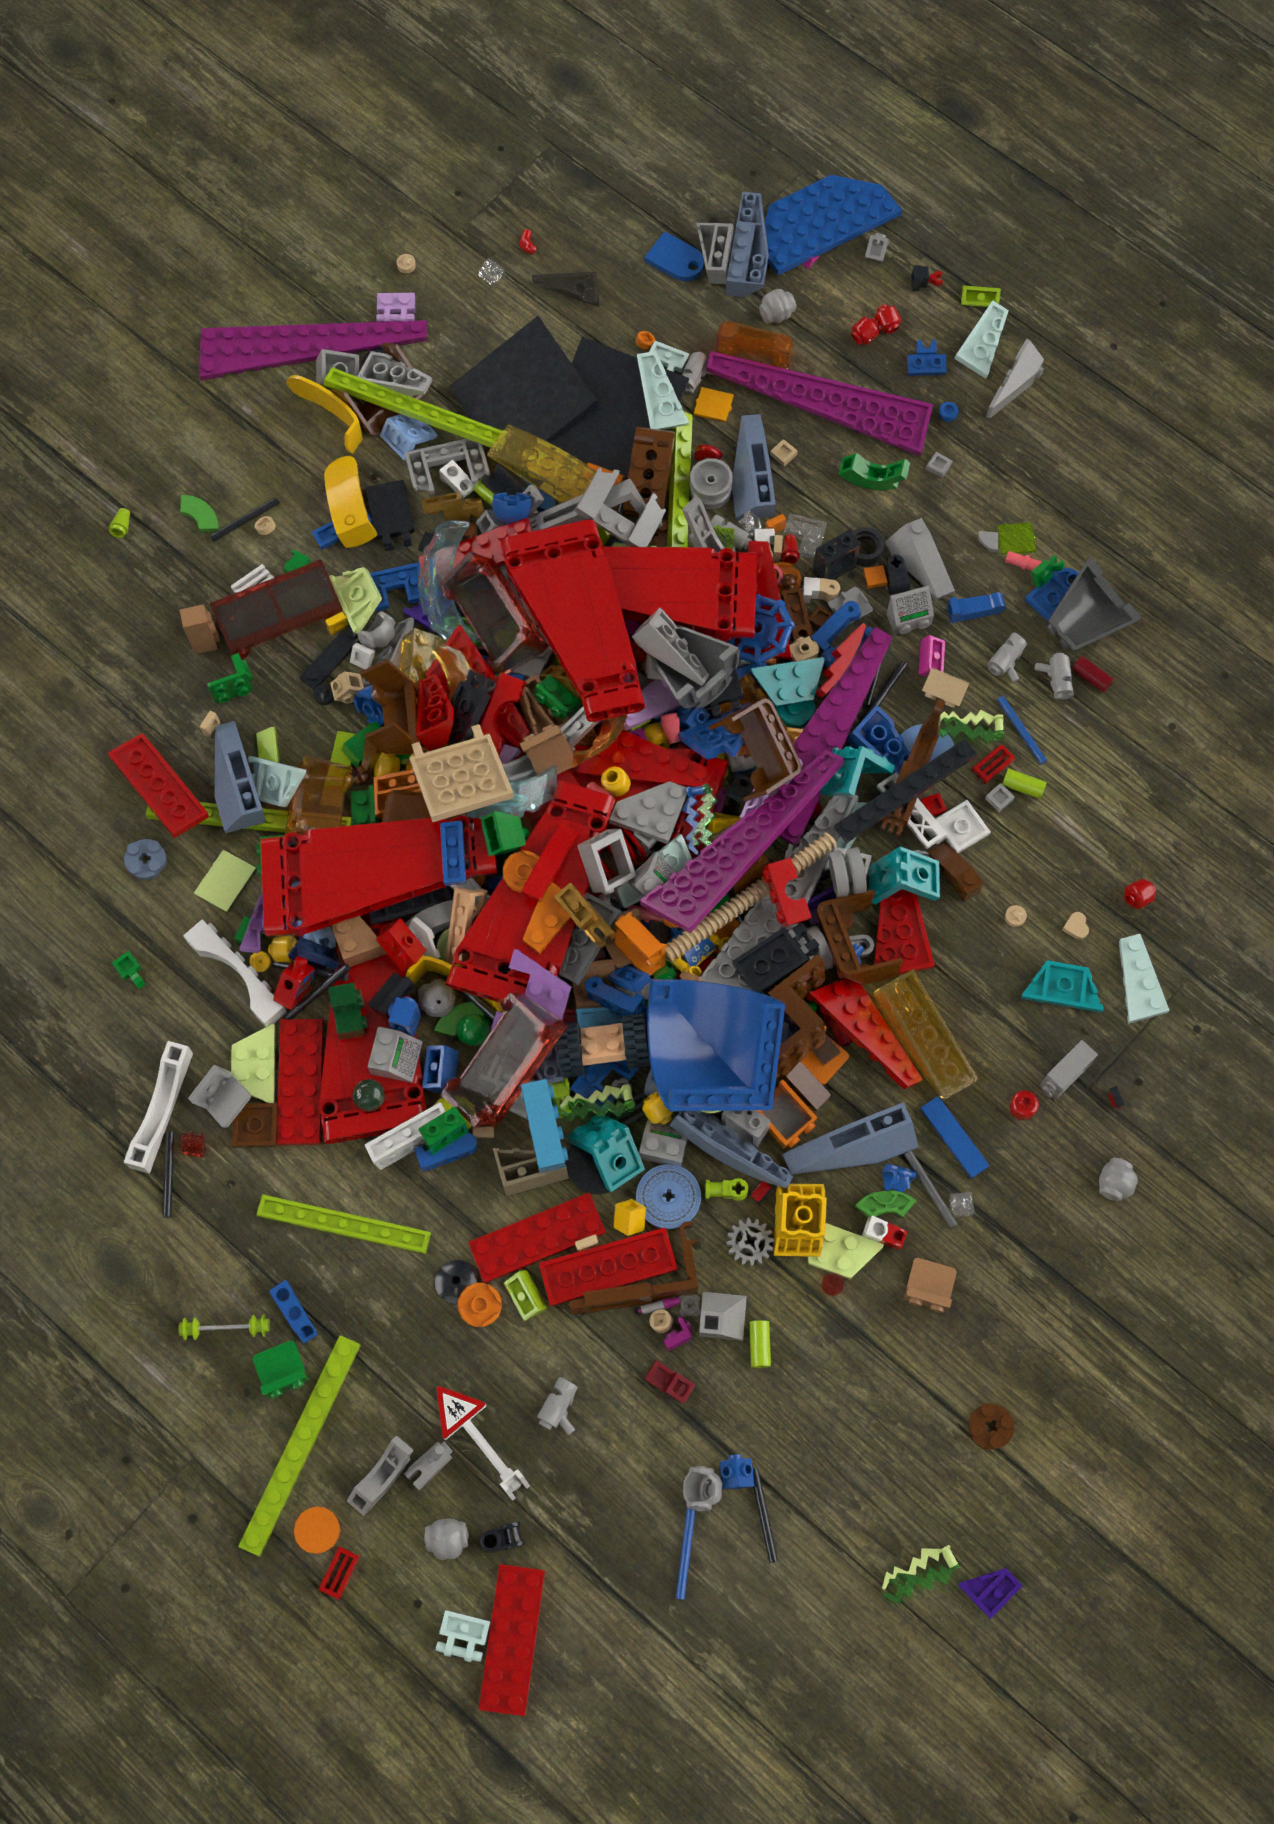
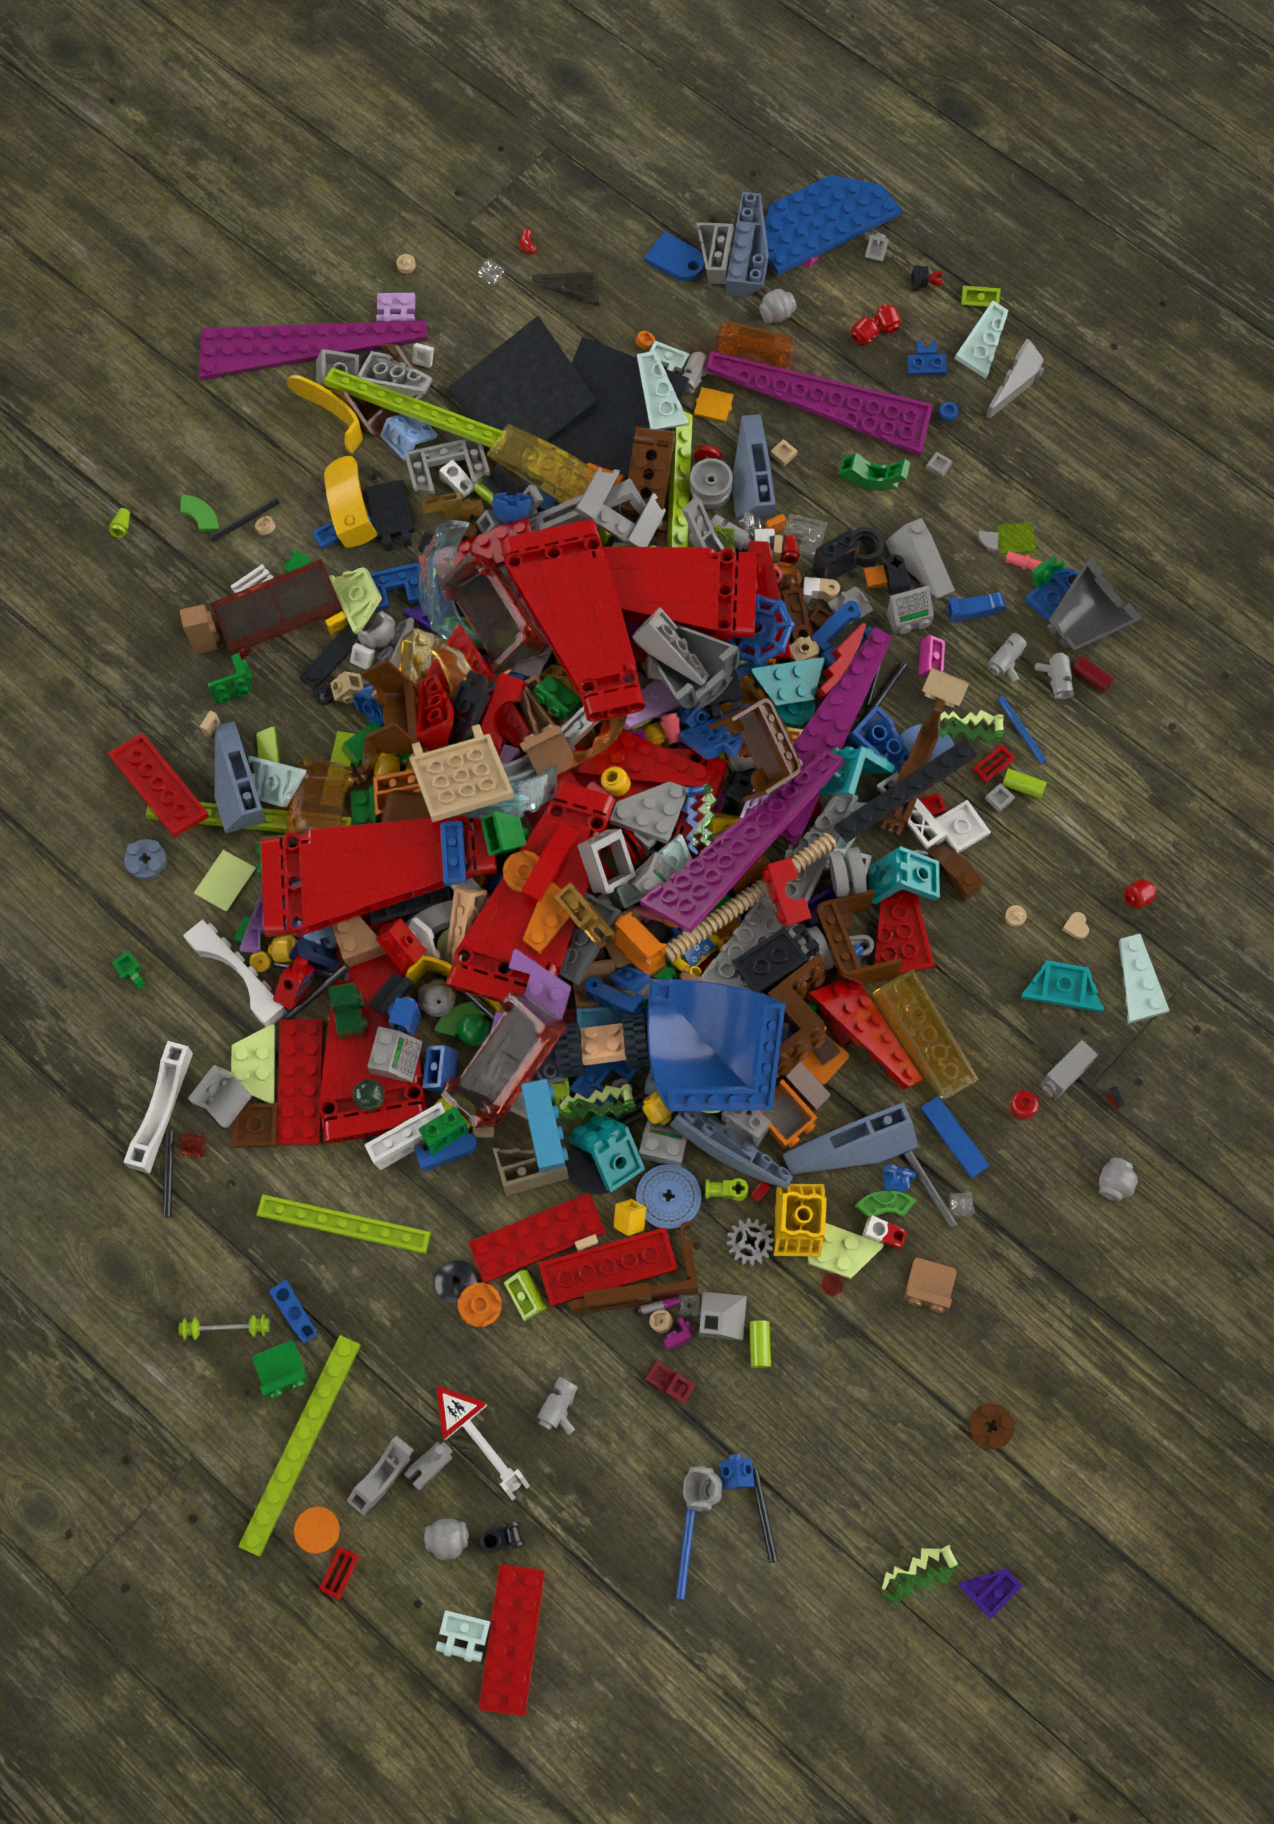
(422, 355): none -> white tile

